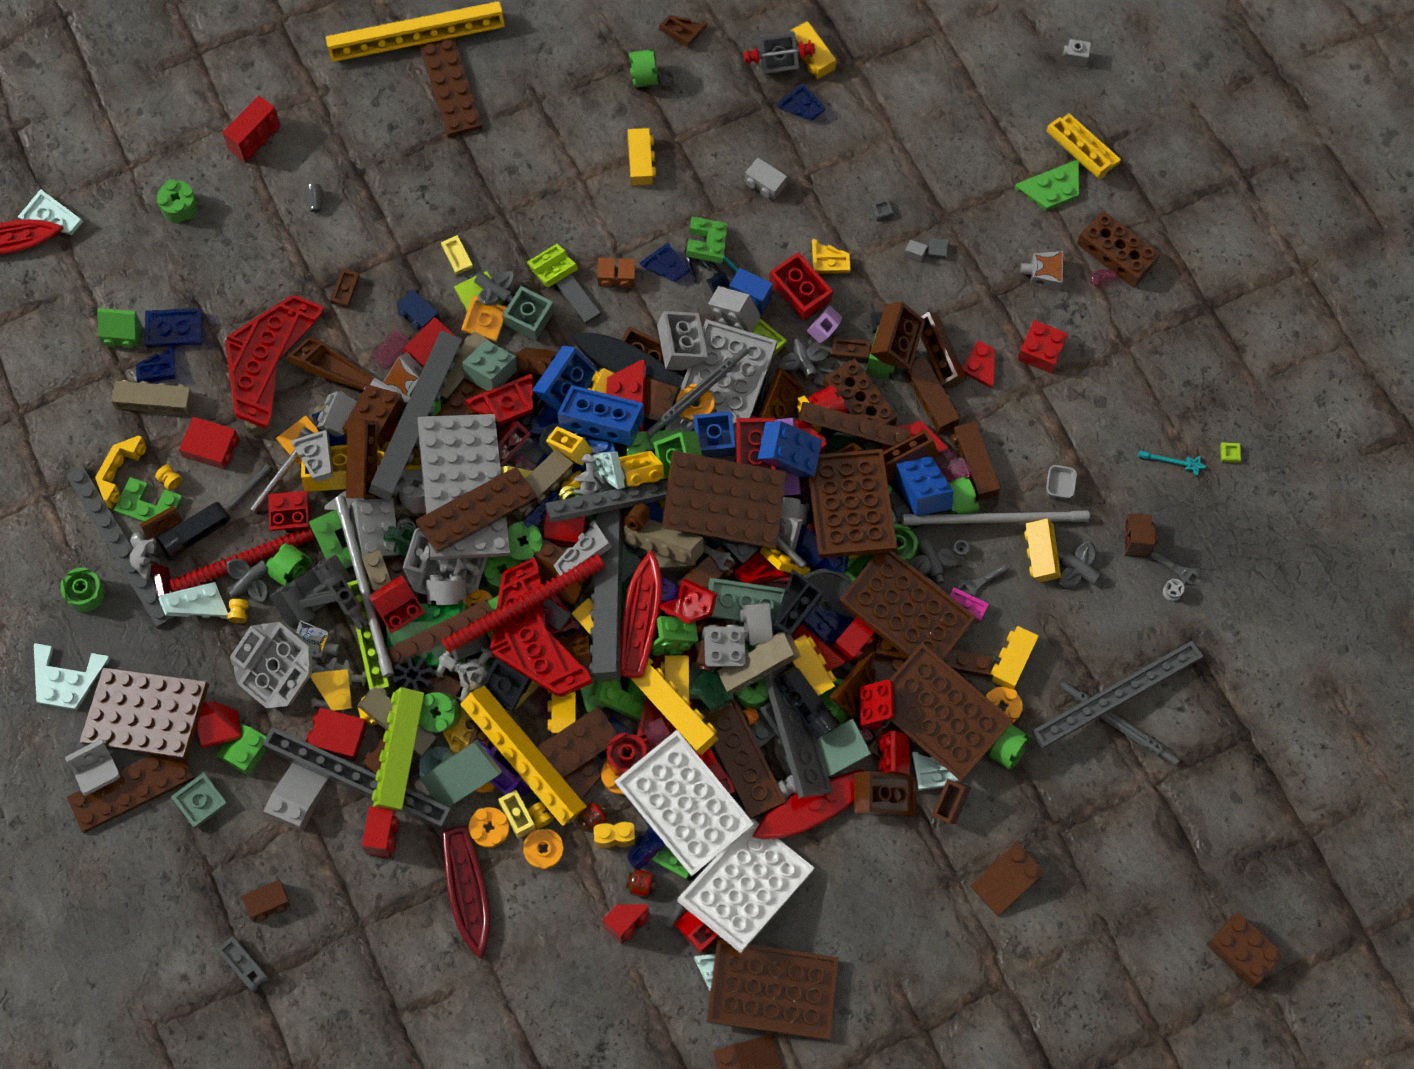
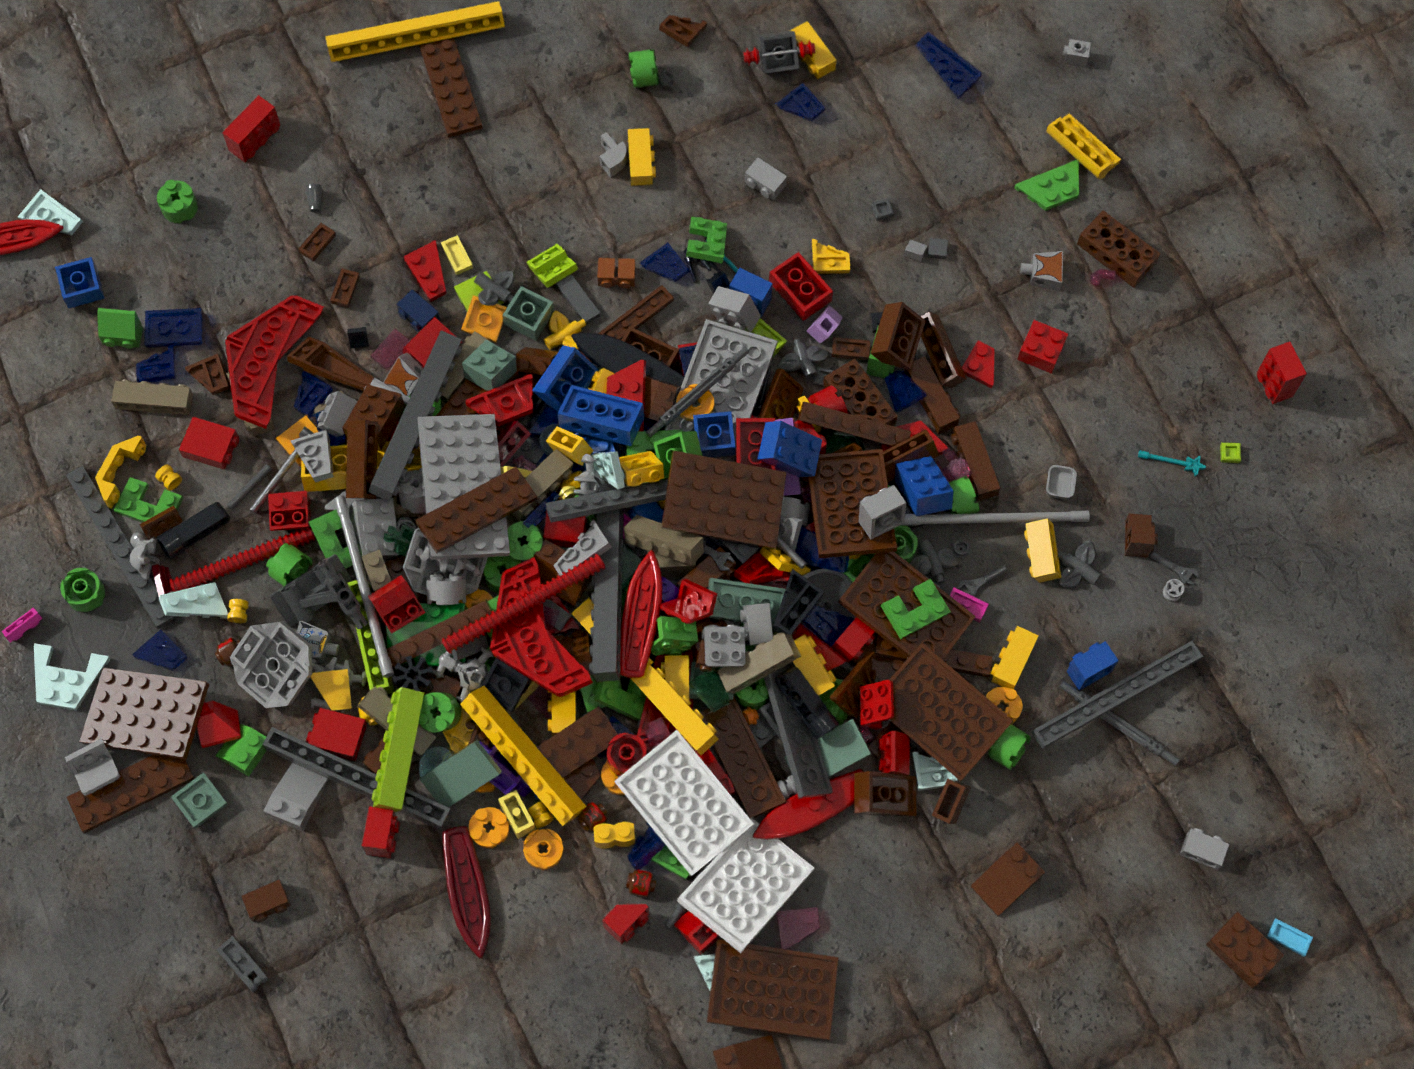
(22, 624): none -> dark pink plate
(79, 282): none -> blue brick
(161, 652): none -> clear blue wing
(210, 374): none -> reddish brown wing
(225, 650): none -> reddish brown head
(248, 579): dark grey plant -> none
(311, 394): none -> clear blue wing
(317, 242): none -> reddish brown plate
(358, 337): none -> black tile
(427, 270): none -> red wing
(562, 331): none -> yellow plant
(615, 156): none -> light grey brick
(637, 517): reddish brown brick -> none
(639, 313): none -> reddish brown plate
(681, 340): light grey slope -> none
(796, 925): none -> clear pink wing
(882, 511): none -> light grey brick
(903, 390): none -> clear blue wing
(931, 610): none -> bright green plate
(951, 67): none -> clear blue wing
(1092, 665): none -> blue brick
(1204, 848): none -> light grey brick
(1281, 373): none -> red brick
(1289, 937): none -> medium azure tile

